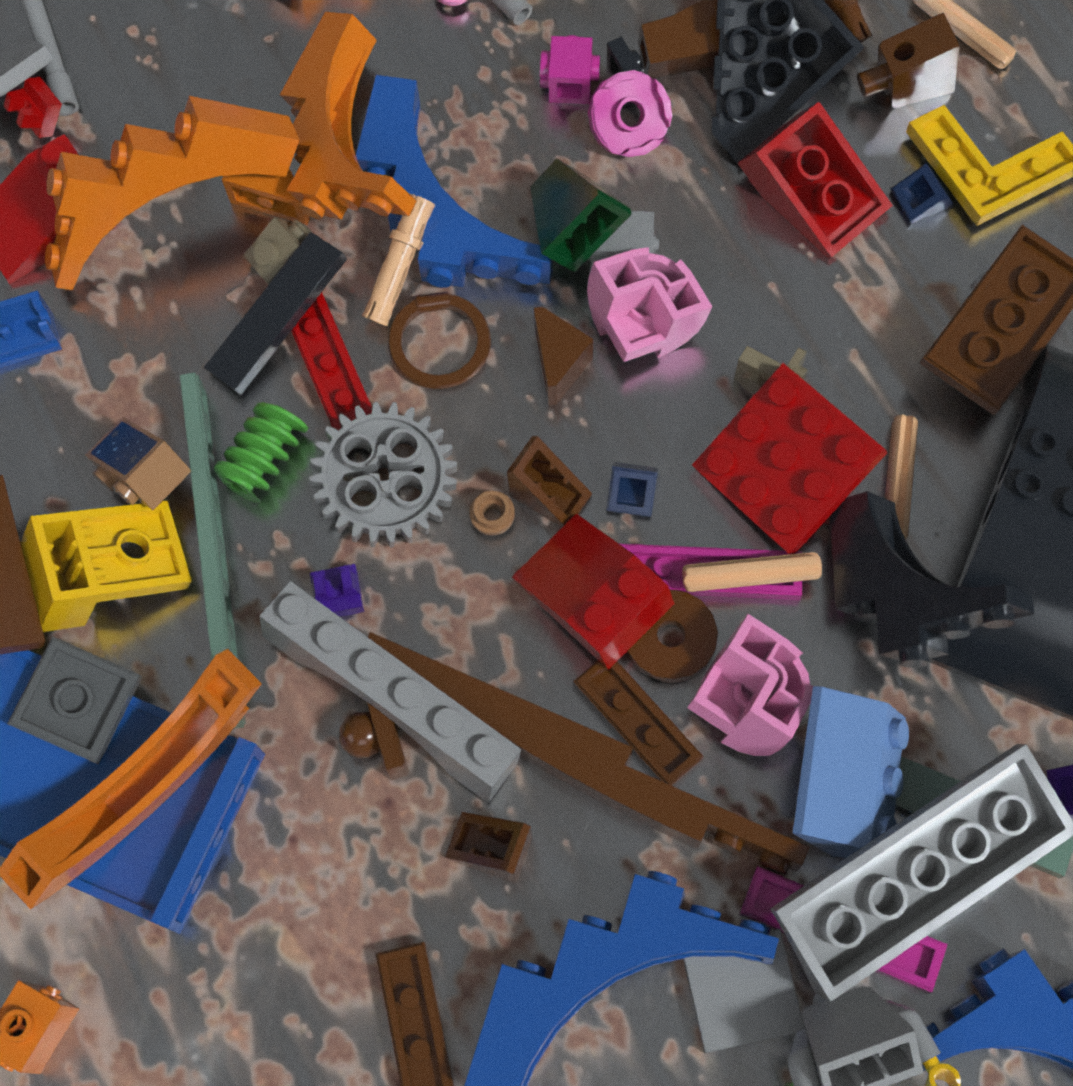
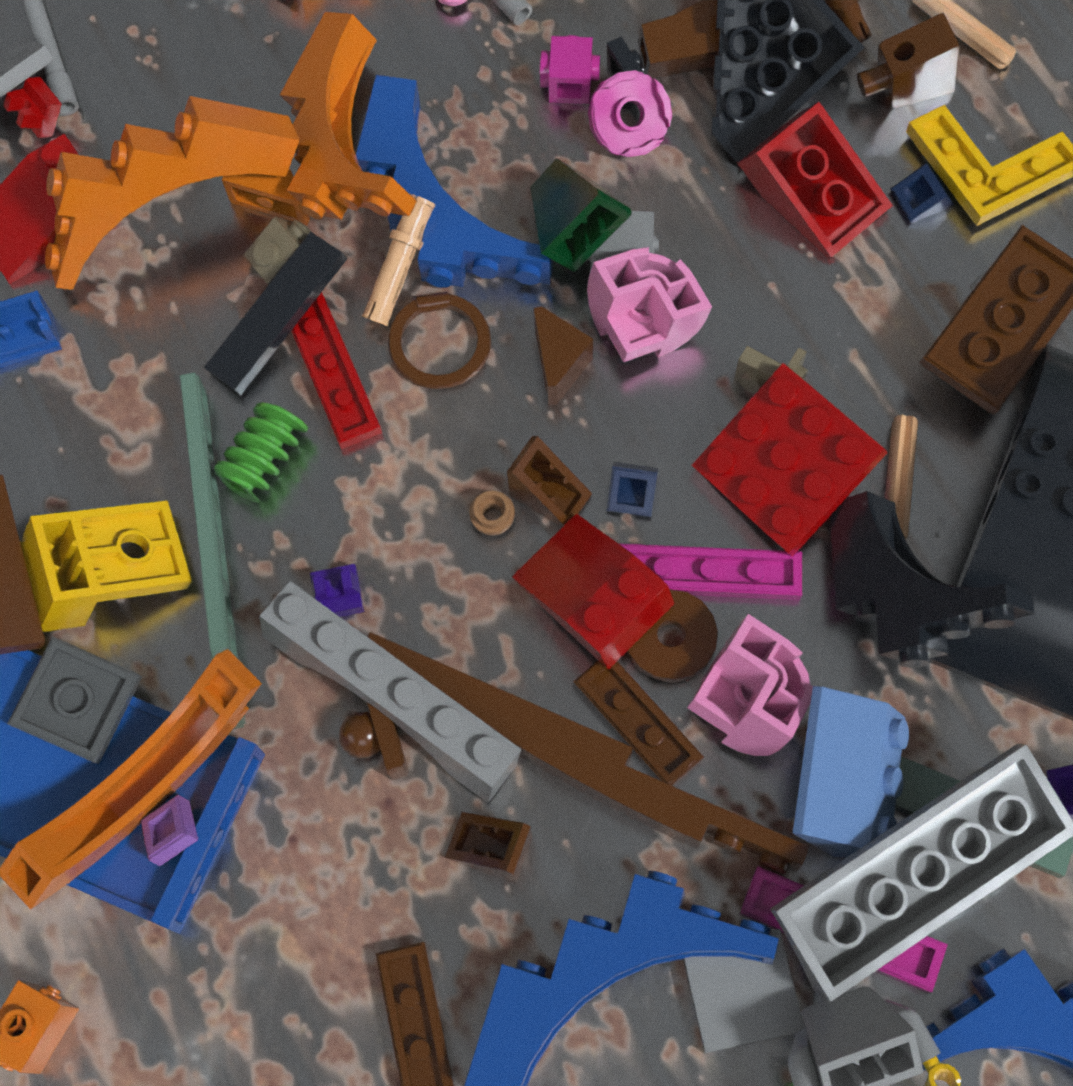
(136, 464): medium nougat brick -> none
(169, 830): none -> medium lavender tile
(379, 435): light grey gear -> none
(752, 572): light nougat axle -> none

